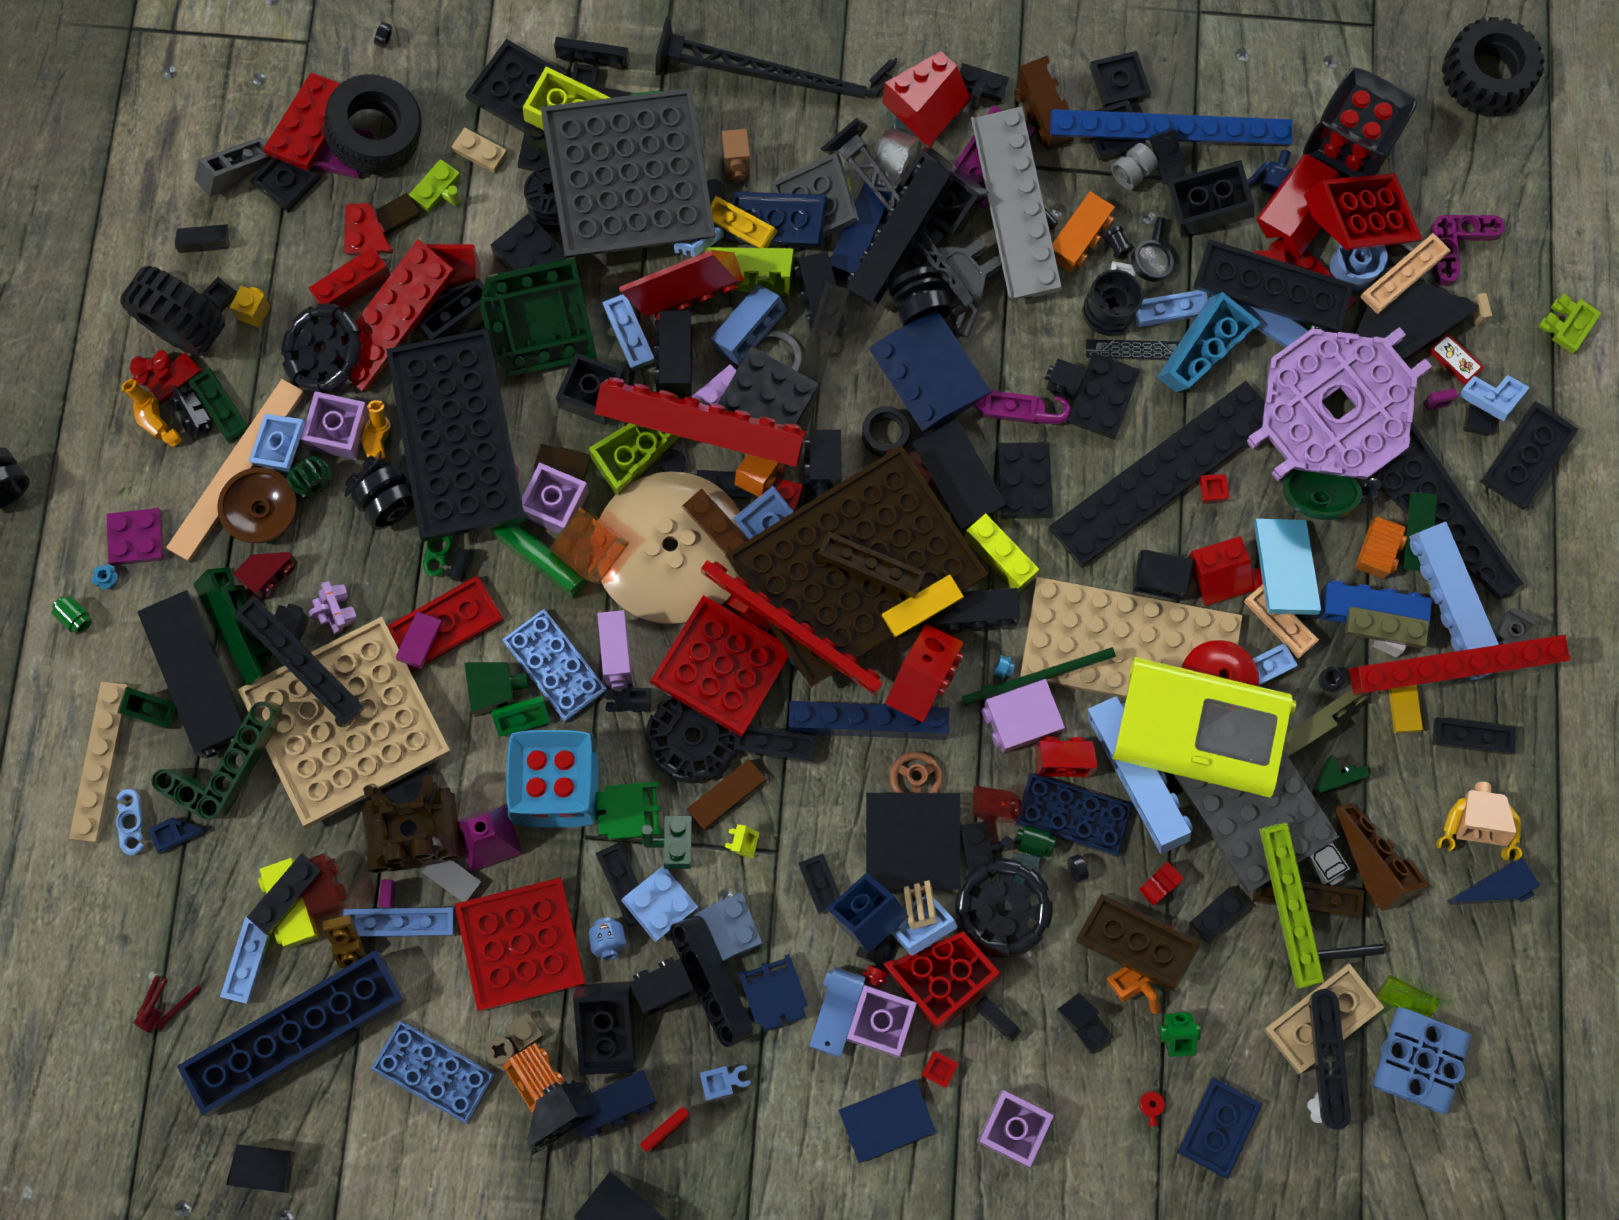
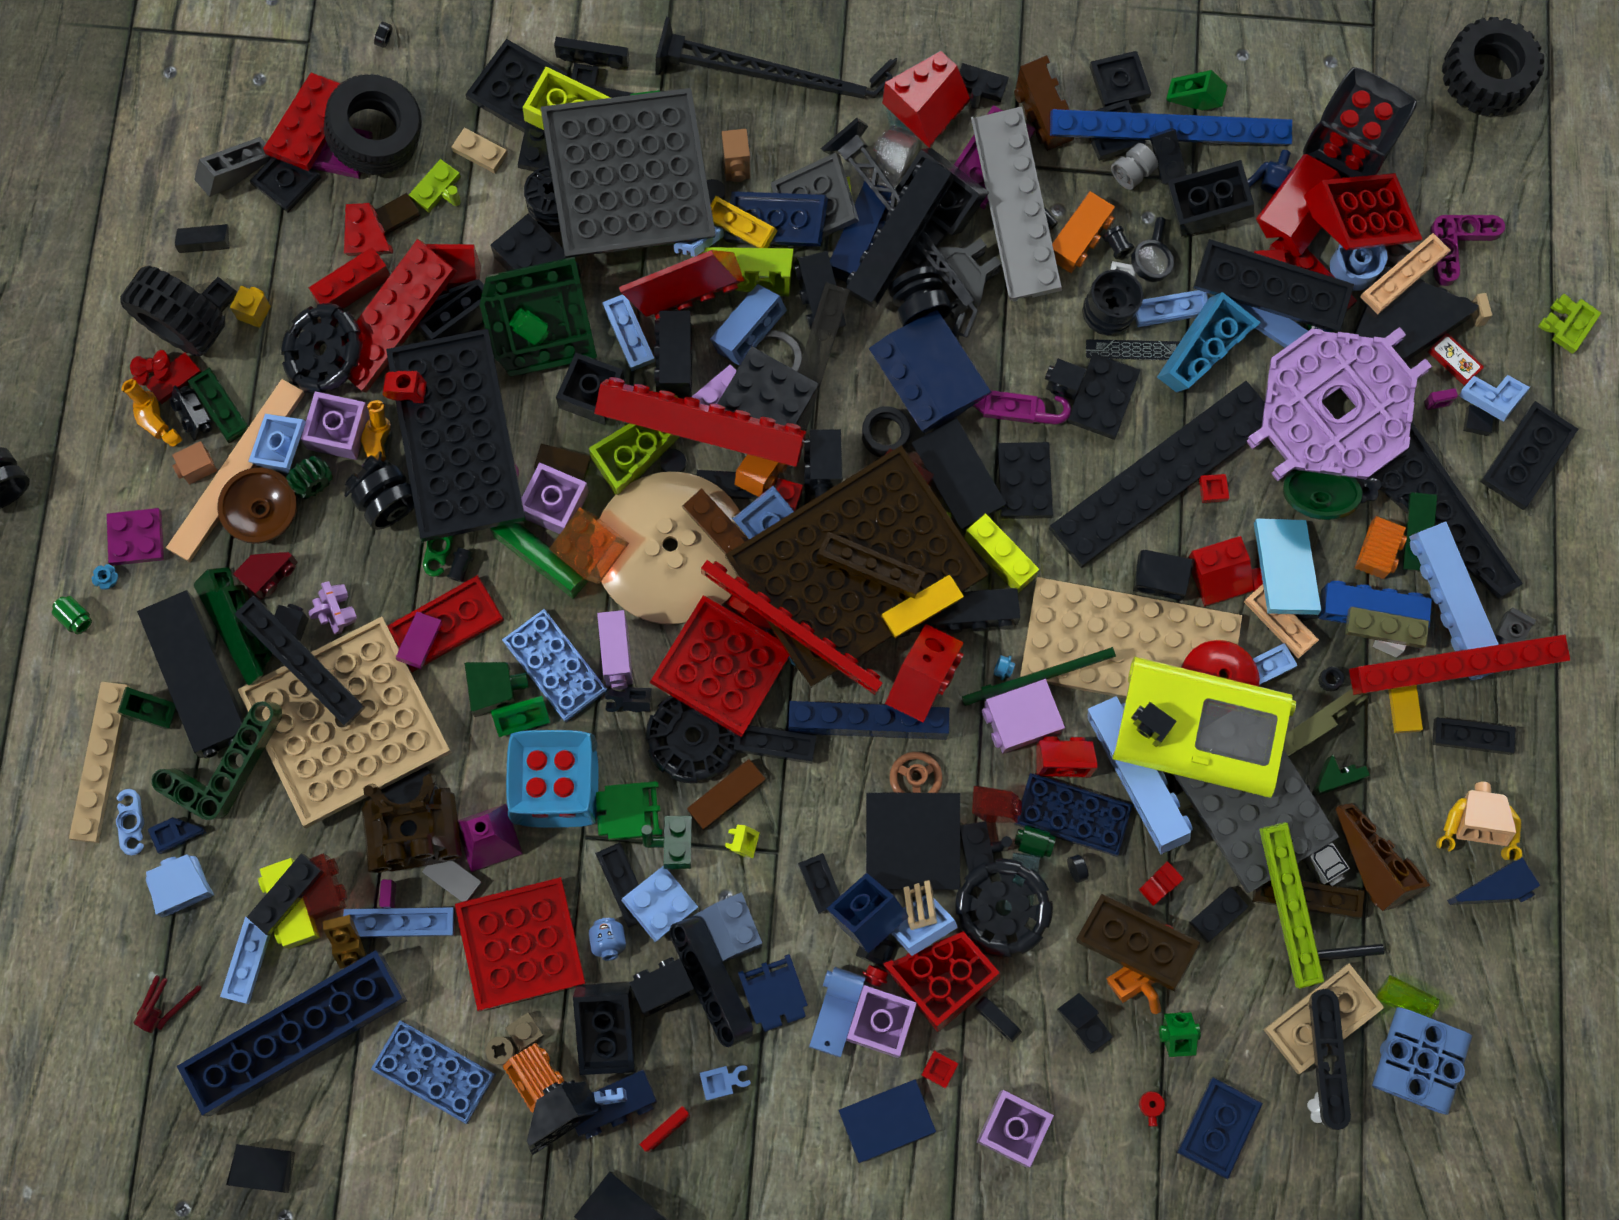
(177, 884): none -> light blue torso
(193, 463): none -> nougat brick
(404, 385): none -> red leg
(529, 326): none -> green brick
(610, 1097): none -> light blue tile
(1152, 722): none -> black brick
(1198, 90): none -> green slope

